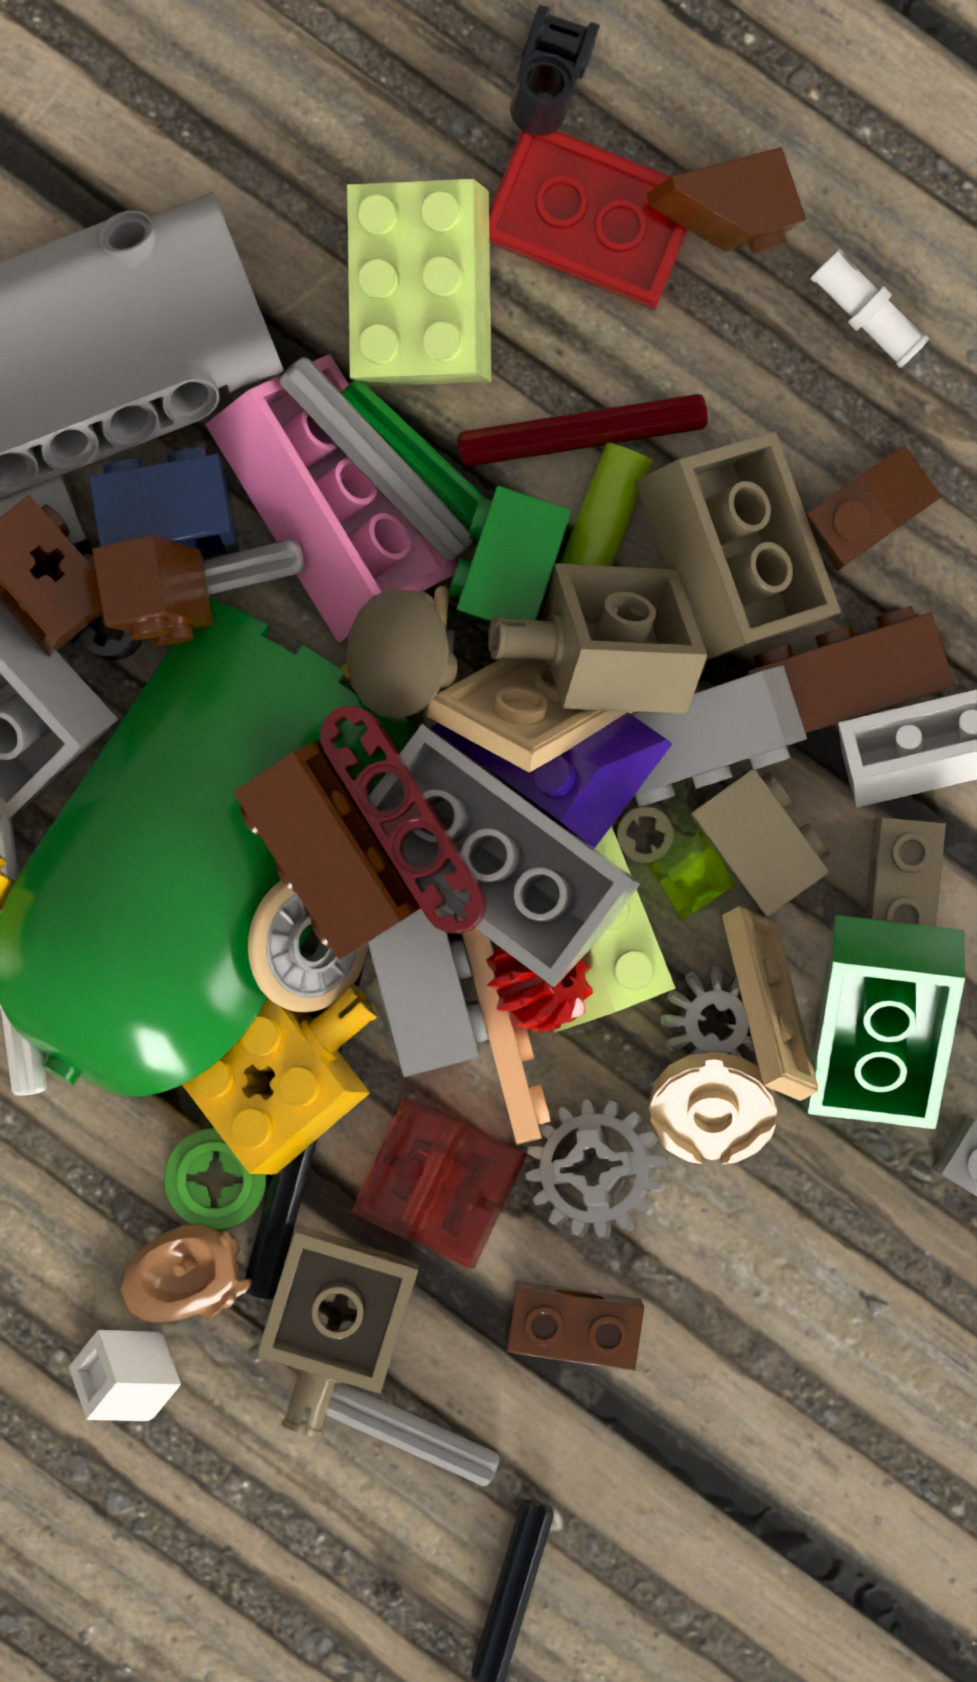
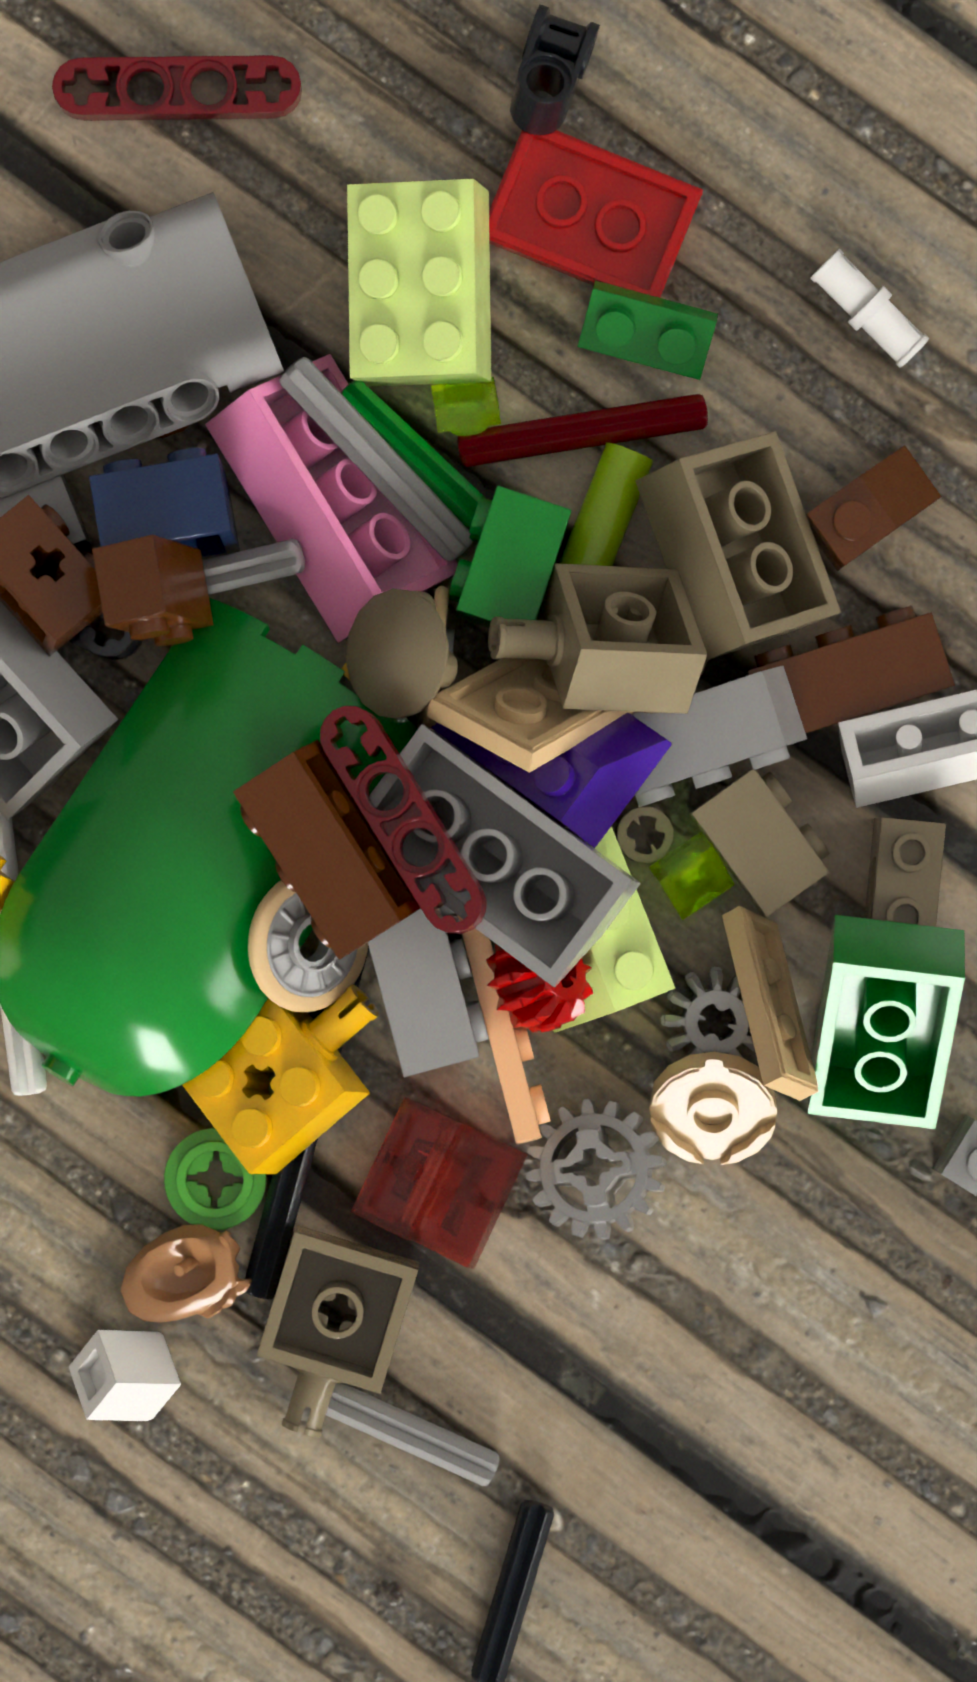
(177, 98): none -> dark red beam
(465, 407): none -> clear neon green plate
(575, 1325): reddish brown brick -> none
(647, 330): none -> green plate
(734, 202): reddish brown slope -> none

